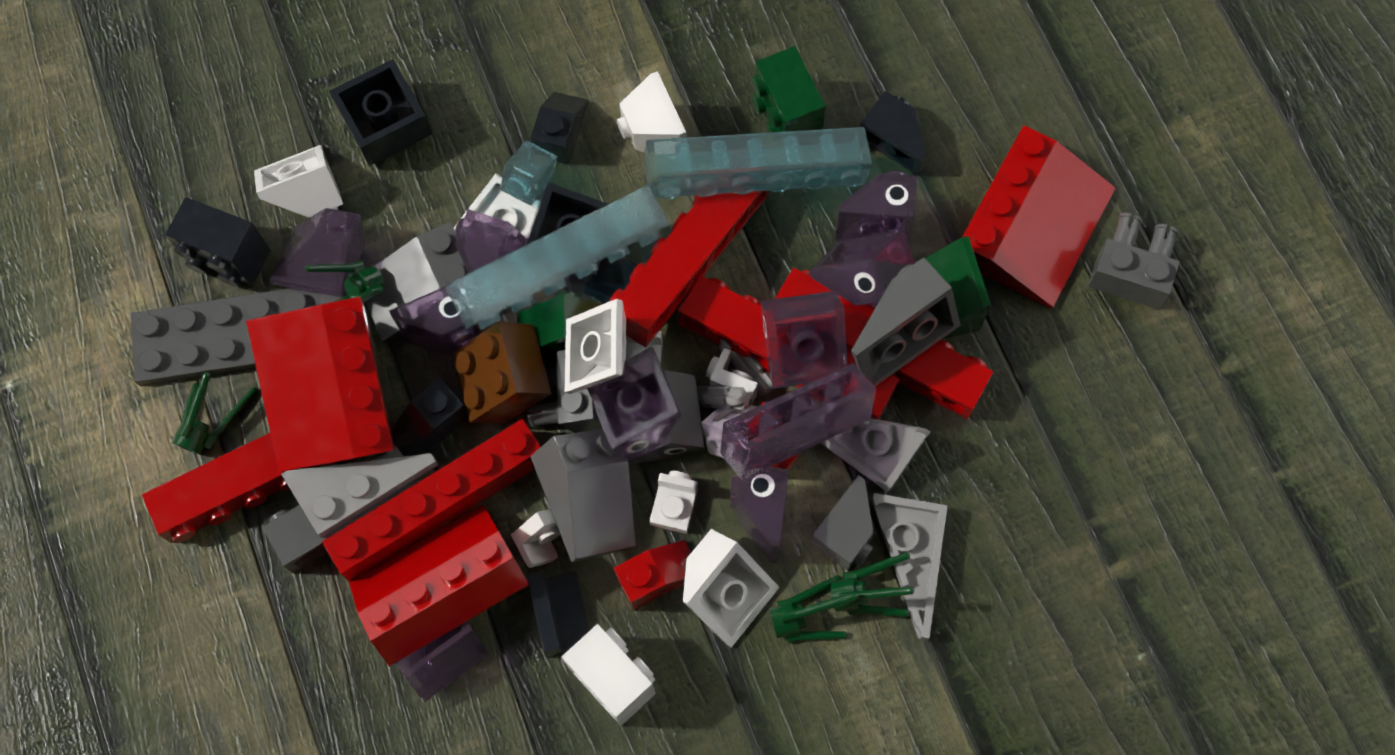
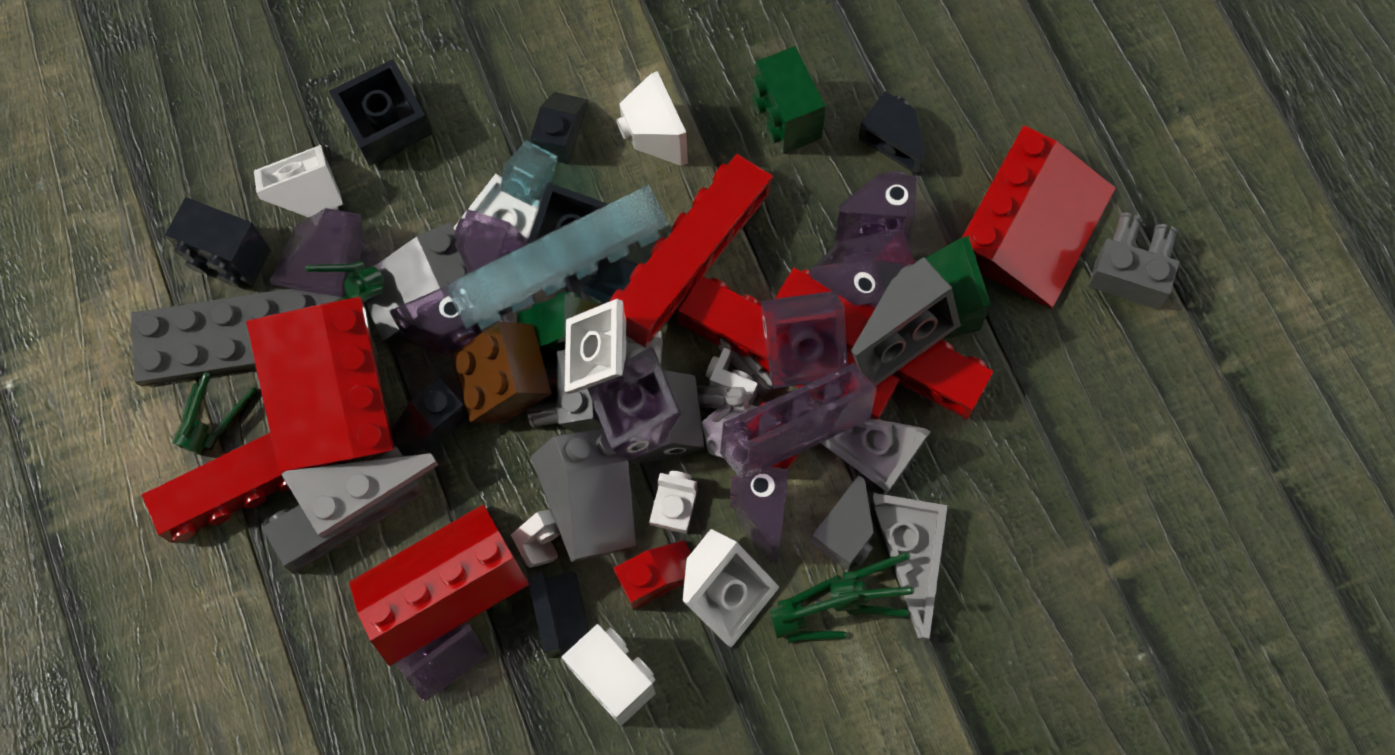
(433, 501): red brick -> none
(757, 162): clear light blue brick -> none

